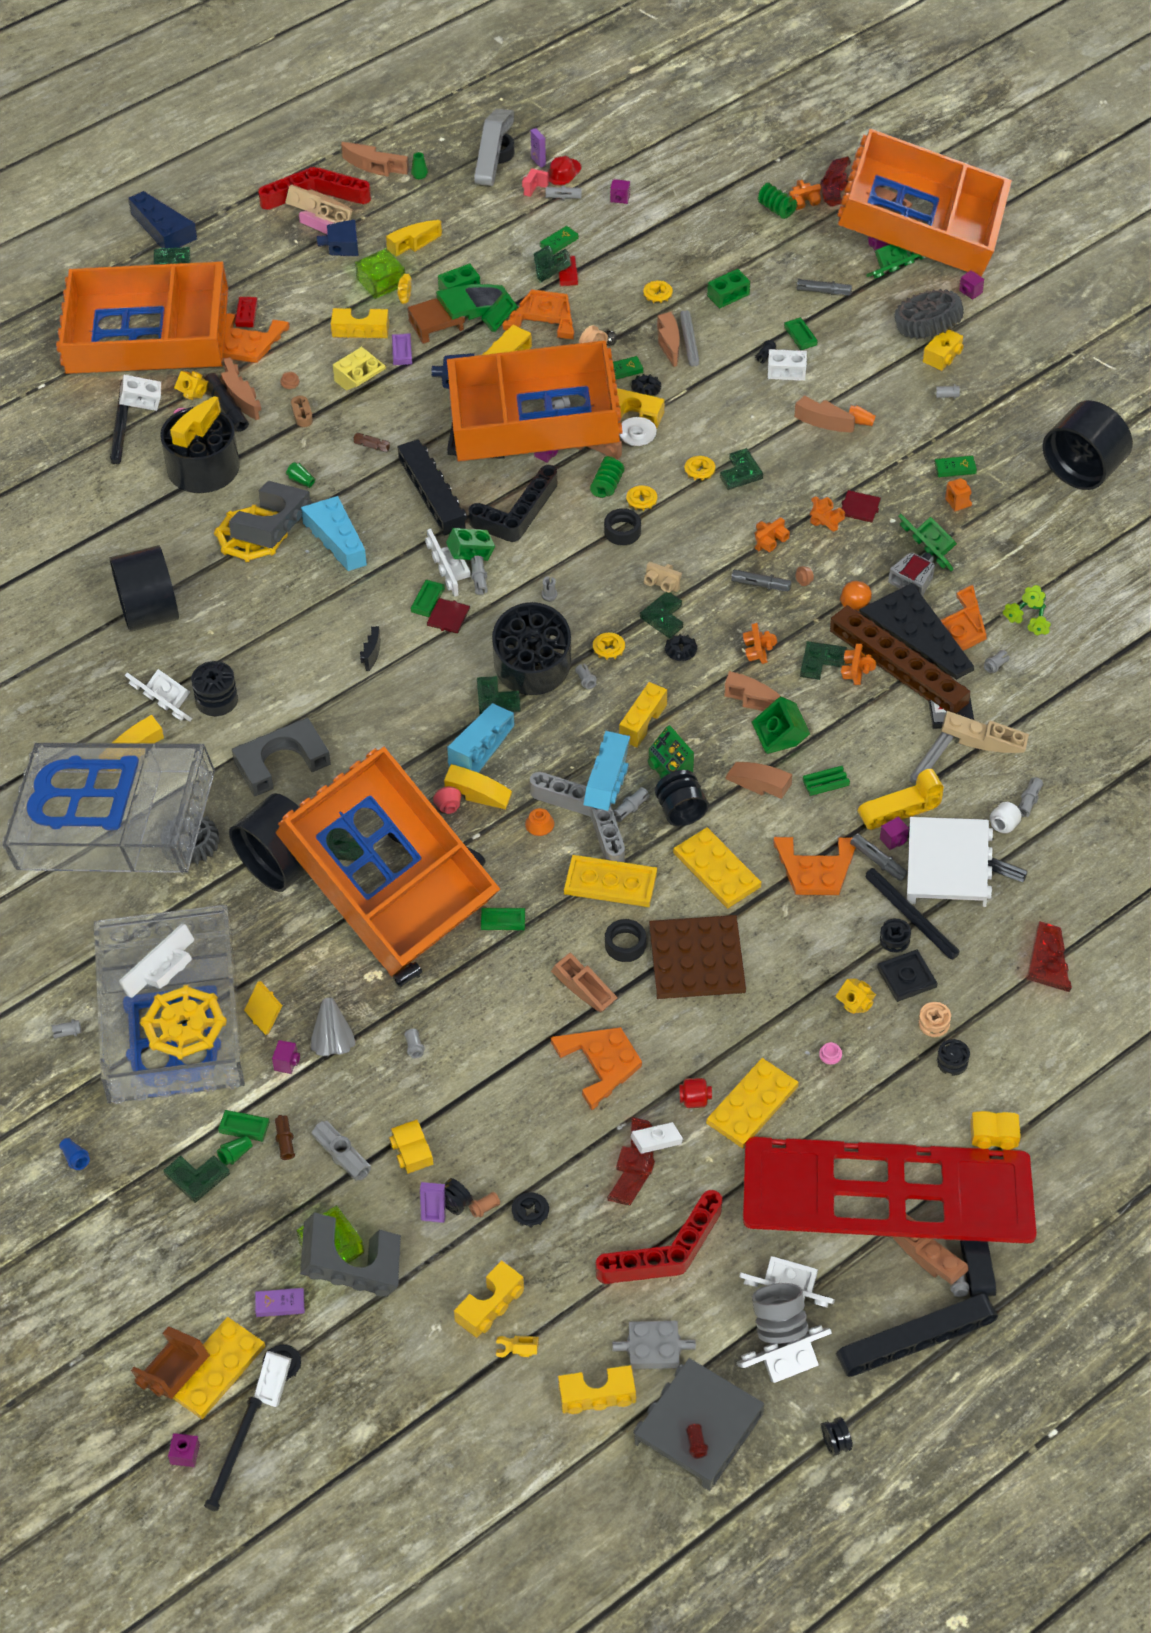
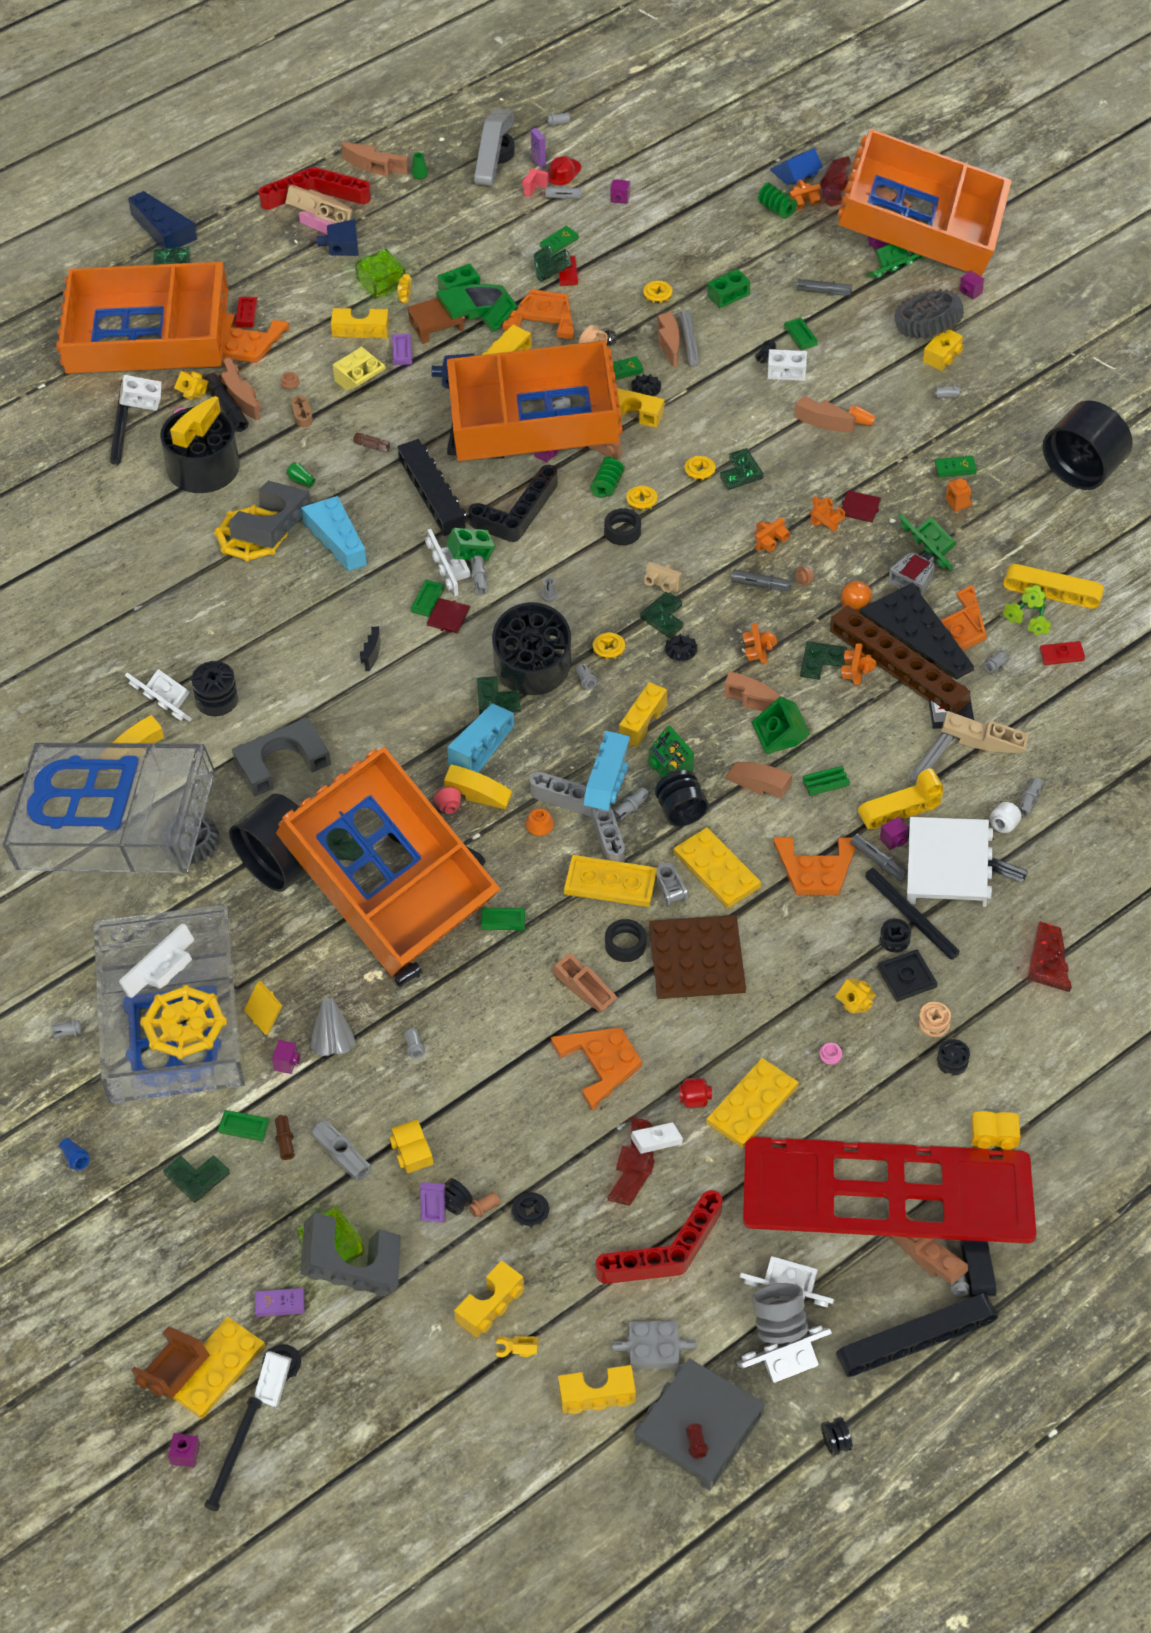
(144, 588): black wheel -> none
(233, 1150): green cone -> none
(413, 237): yellow slope -> none
(556, 119): none -> light grey pin
(638, 431): white dish -> none
(672, 887): none -> light grey piece
(798, 167): none -> blue slope
(1055, 585): none -> yellow beam
(1062, 653): none -> red plate

